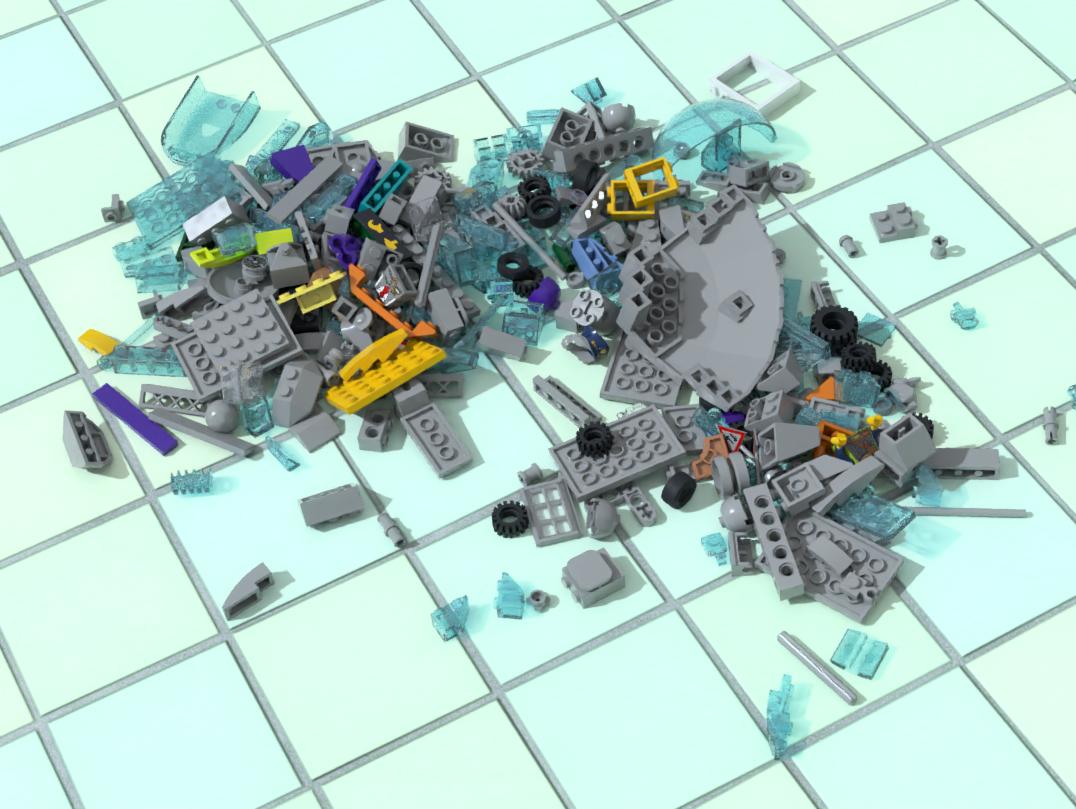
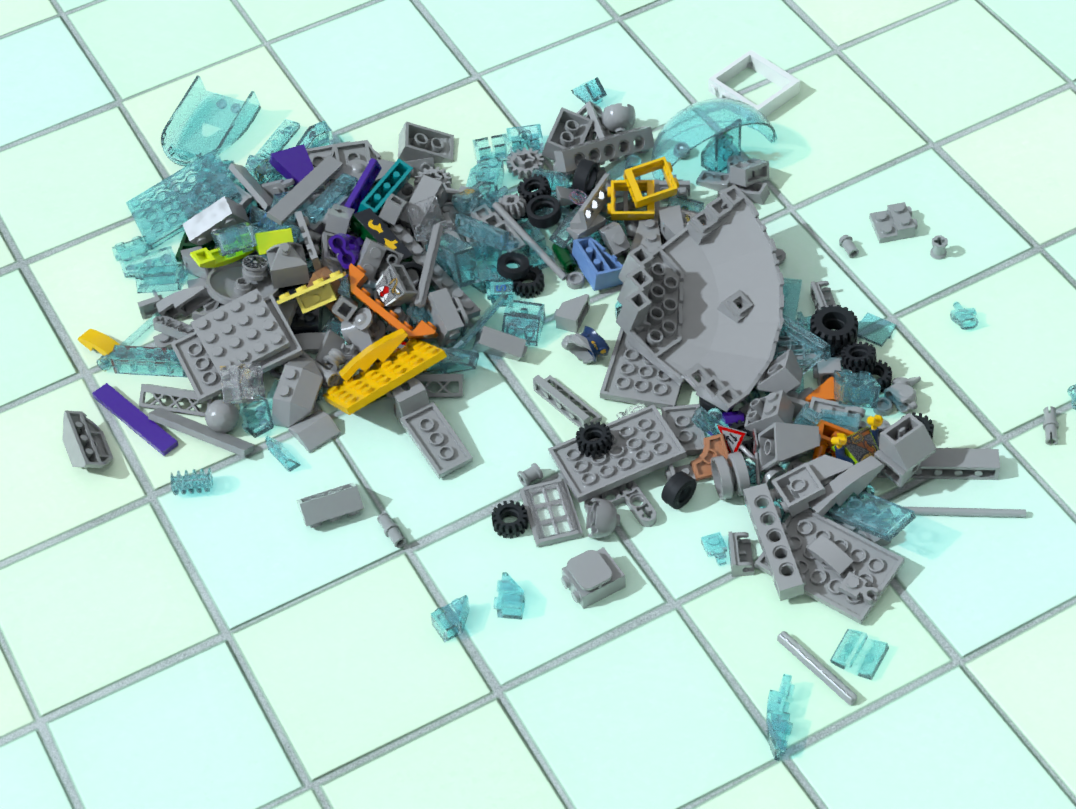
(114, 212): light grey bracket -> none
(247, 591): light grey slope -> none
(375, 430): light grey brick -> none
(537, 595): light grey plate -> none
(542, 116): clear light blue piece -> none
(547, 294): dark purple cylinder -> none
(595, 311): light grey cylinder -> none
(607, 282): clear light blue tile -> none
(735, 515): light grey cylinder -> none
(779, 181): light grey plate -> none
(929, 487): clear light blue slope -> none

